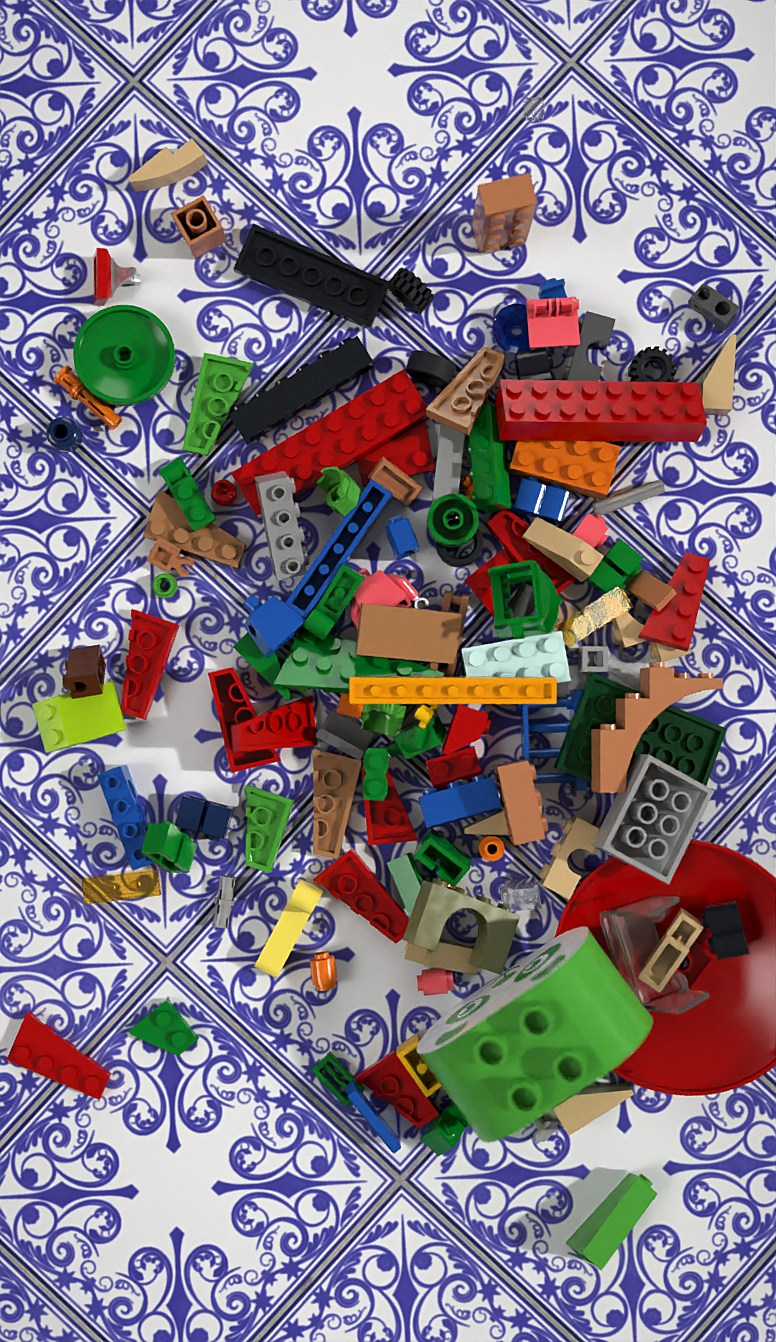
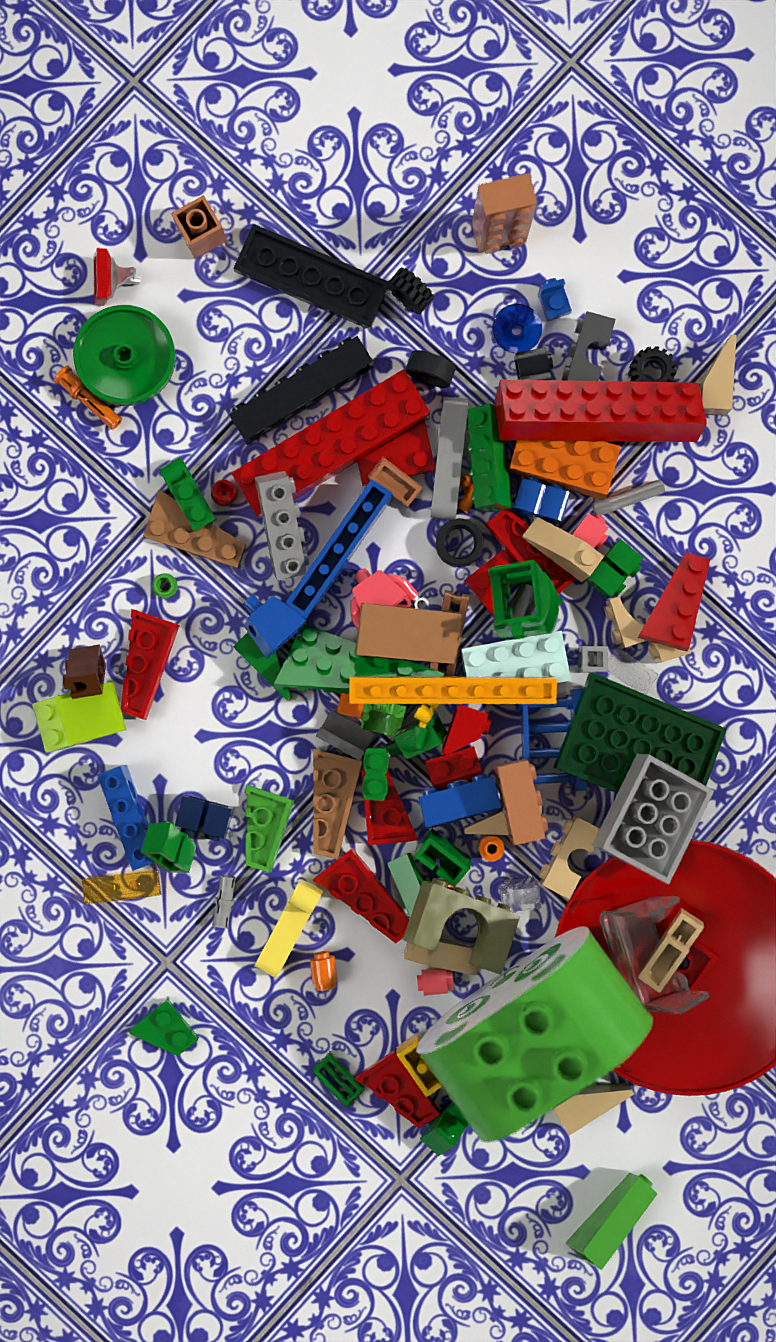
(50, 1055): red wing -> none
(64, 434): dark blue head -> none
(167, 556): nougat plate -> none
(168, 167): tan slope -> none
(215, 395): bright green wing -> none
(234, 707): red wedge -> none
(276, 729): red wing -> none
(334, 602): green plate -> none
(340, 490): bright green hair -> none
(373, 1117): blue tile -> none
(401, 537): blue brick -> none
(451, 505): green brick -> none
(466, 394): medium nougat wing -> none
(534, 108): clear piece -> none
(544, 1130): light grey plant -> none
(553, 322): coral hinge -> none
(594, 616): clear yellow tile -> none
(615, 743): nougat arch -> none
(650, 590): nougat tile -> none
(714, 307): dark grey leg -> none
(726, 929): black brick -> none

